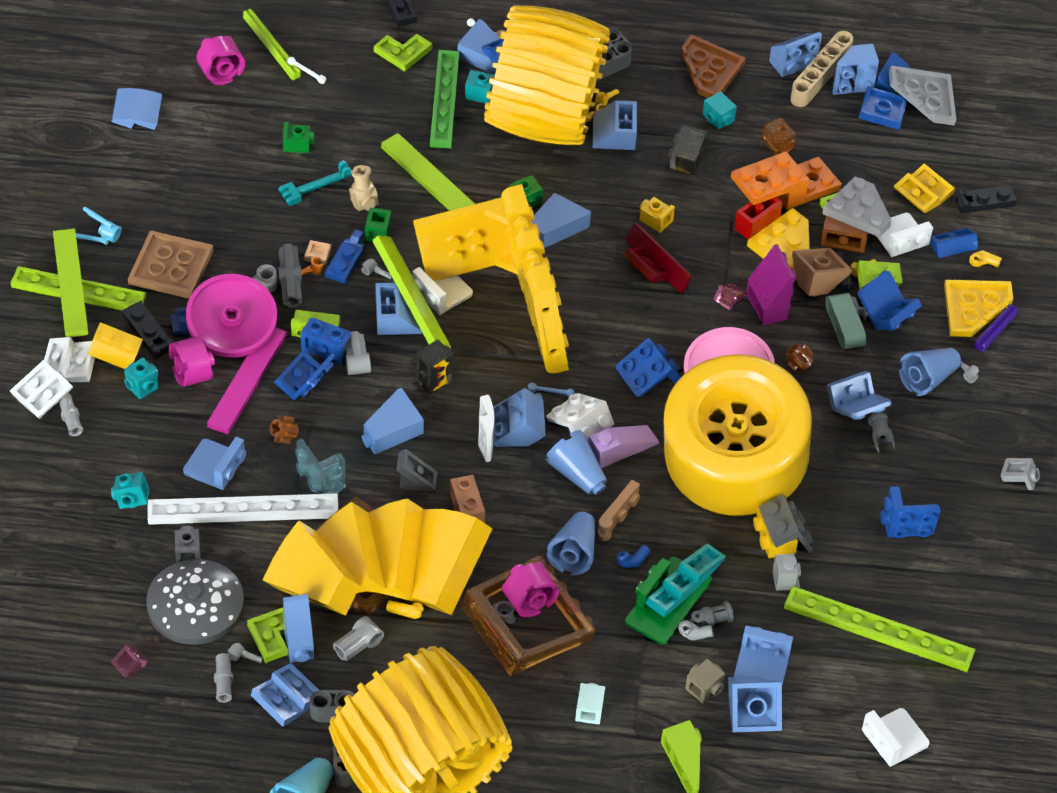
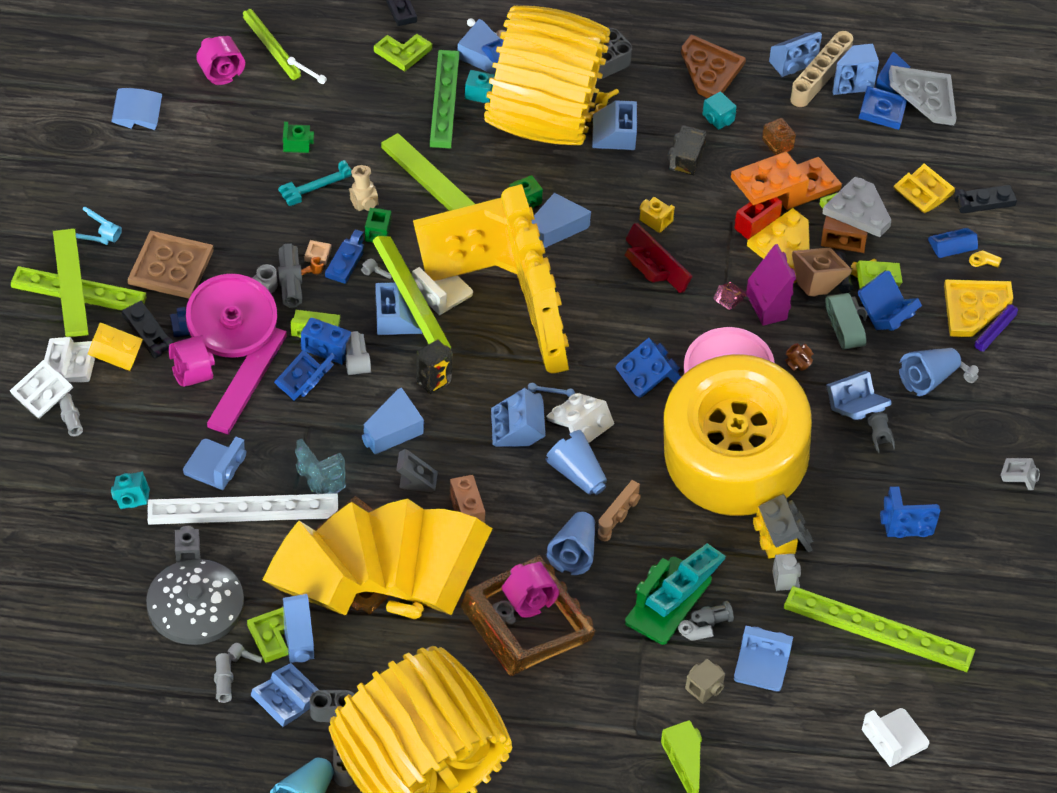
(129, 661): clear pink slope -> none
(141, 378): teal brick -> none
(284, 429): dark orange gear -> none
(363, 634): light grey piece -> none
(486, 427): white slope -> none
(590, 703): light aqua brick -> none
(621, 442): lavender slope -> none
(629, 561): blue arm -> none
(755, 704): medium blue slope -> none
(905, 235): white bracket -> none

